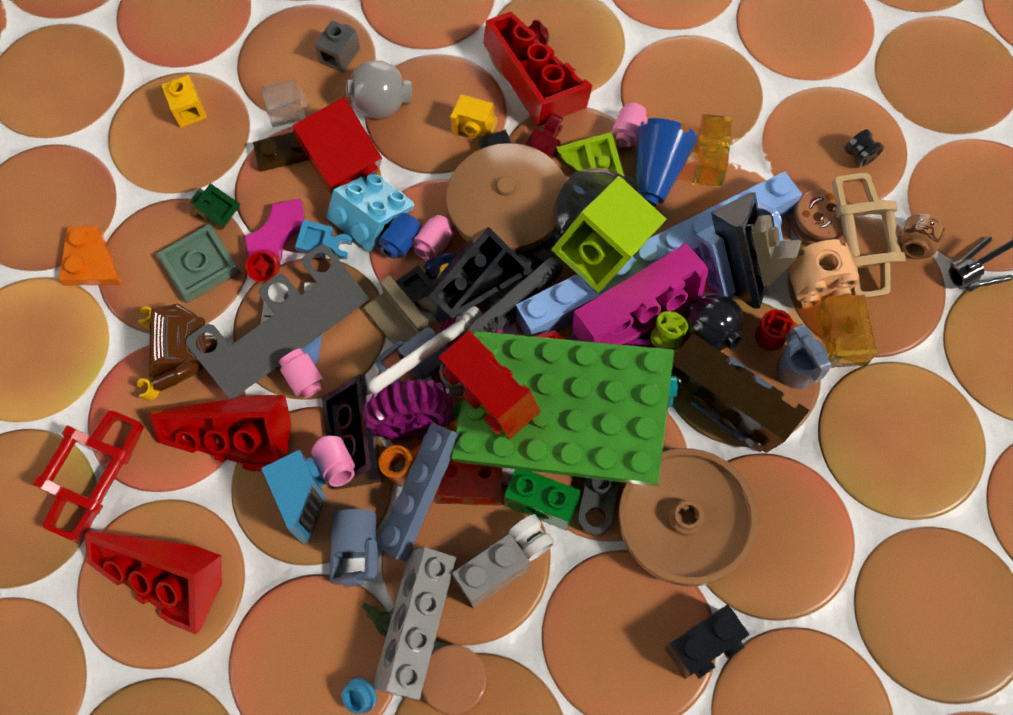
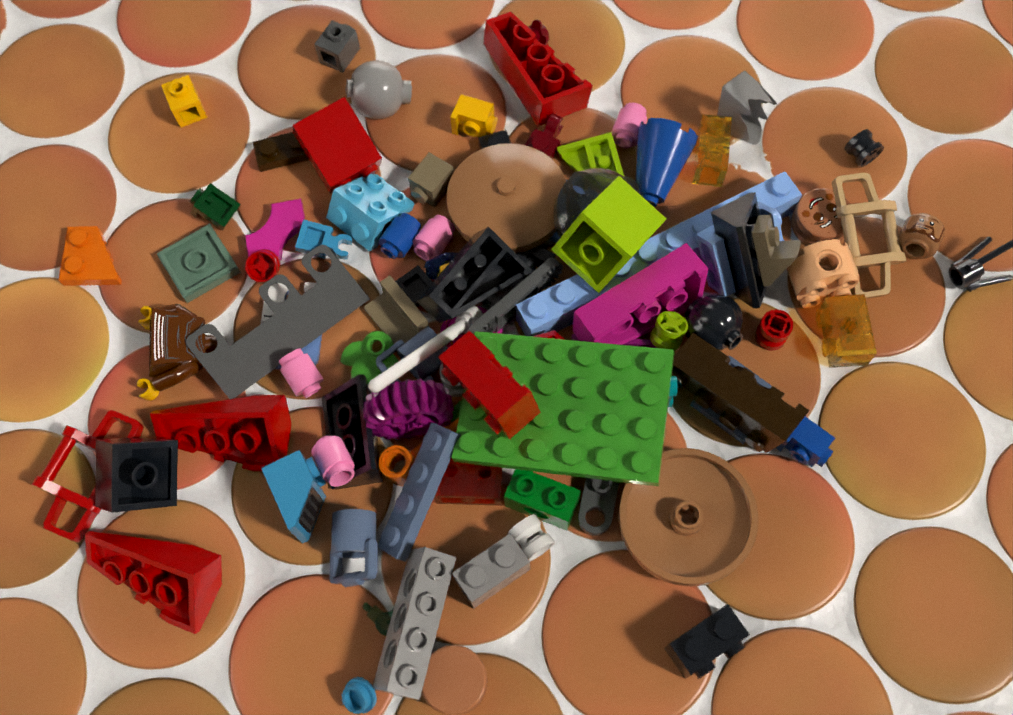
(136, 474): none -> black slope
(284, 103): clear brick -> none
(363, 358): none -> bright green plate
(430, 180): none -> dark tan brick
(742, 101): none -> light grey piece
(802, 360): sand blue piece -> none
(809, 443): none -> blue brick

